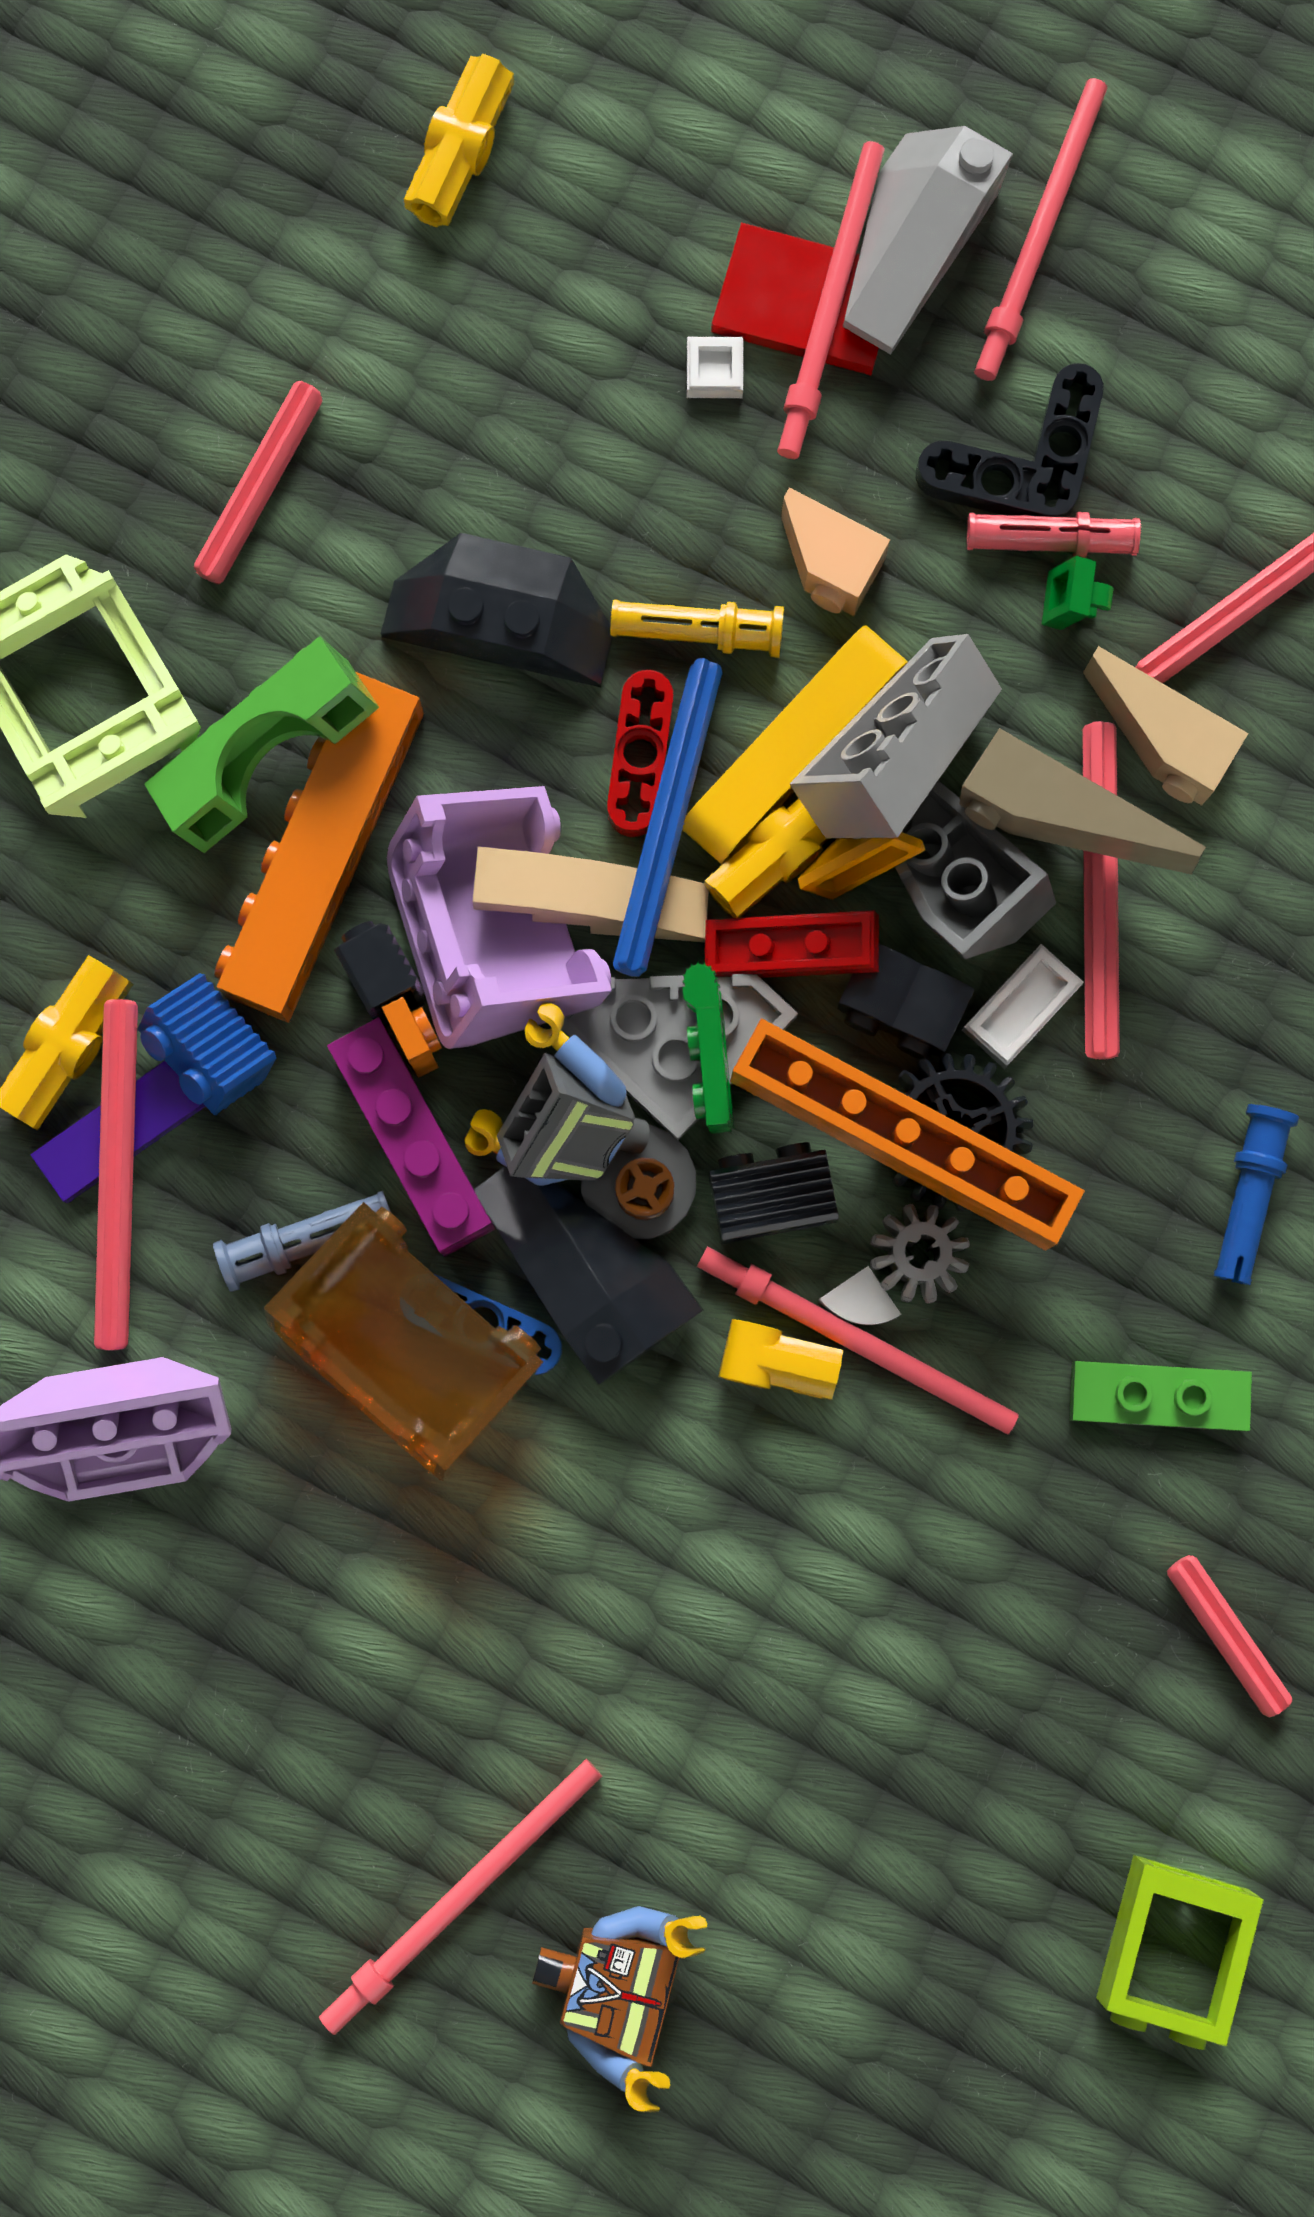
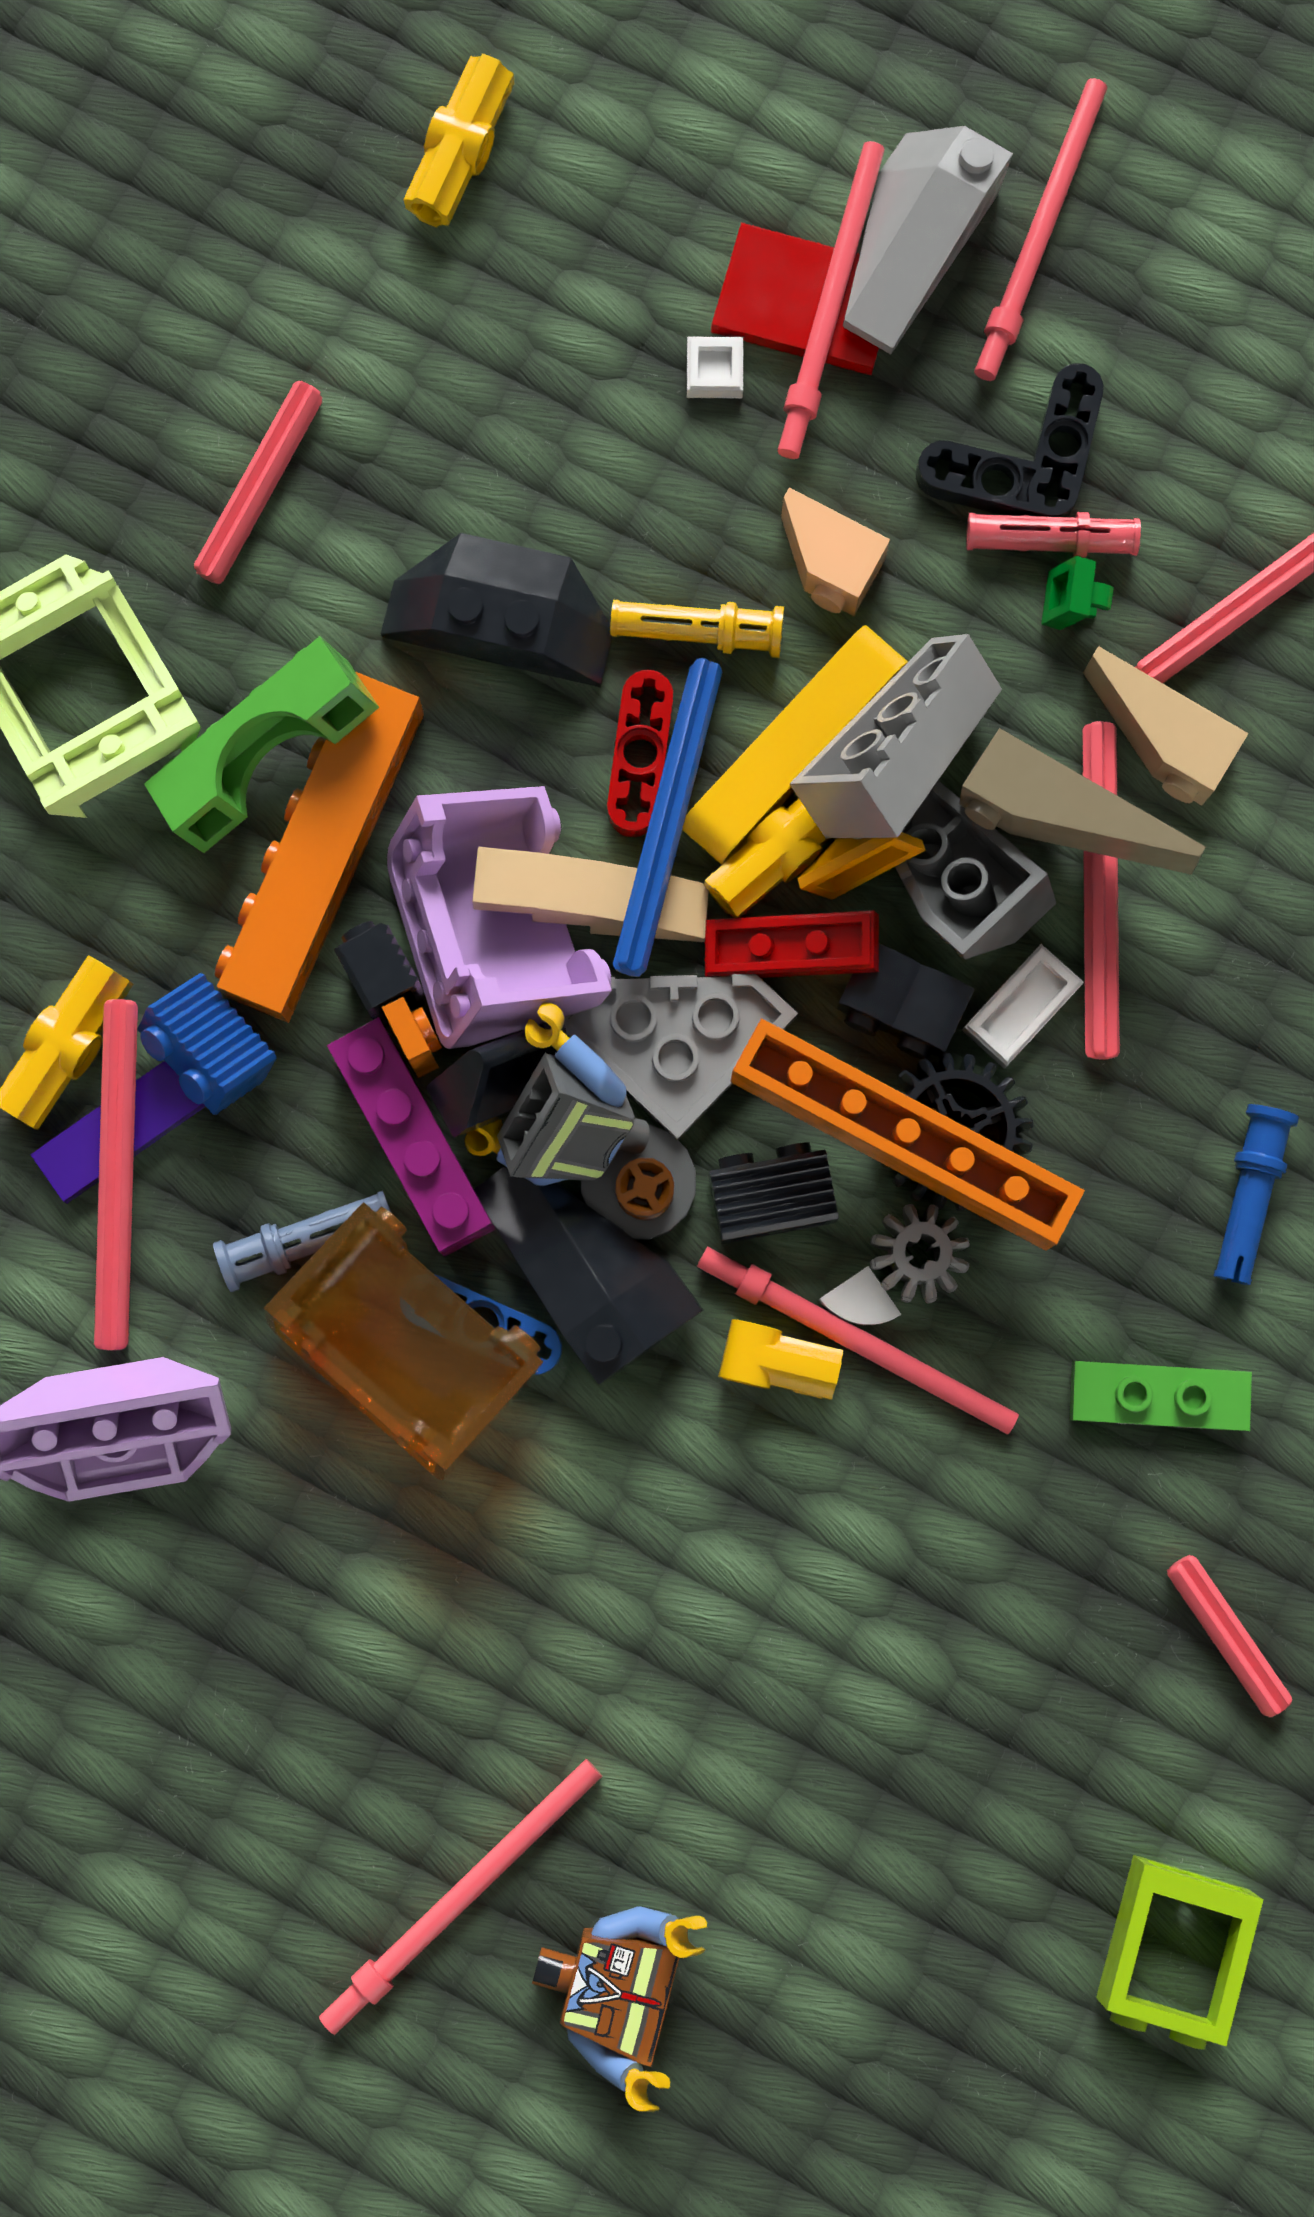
(486, 1082): none -> black tile
(708, 1043): green hinge -> none

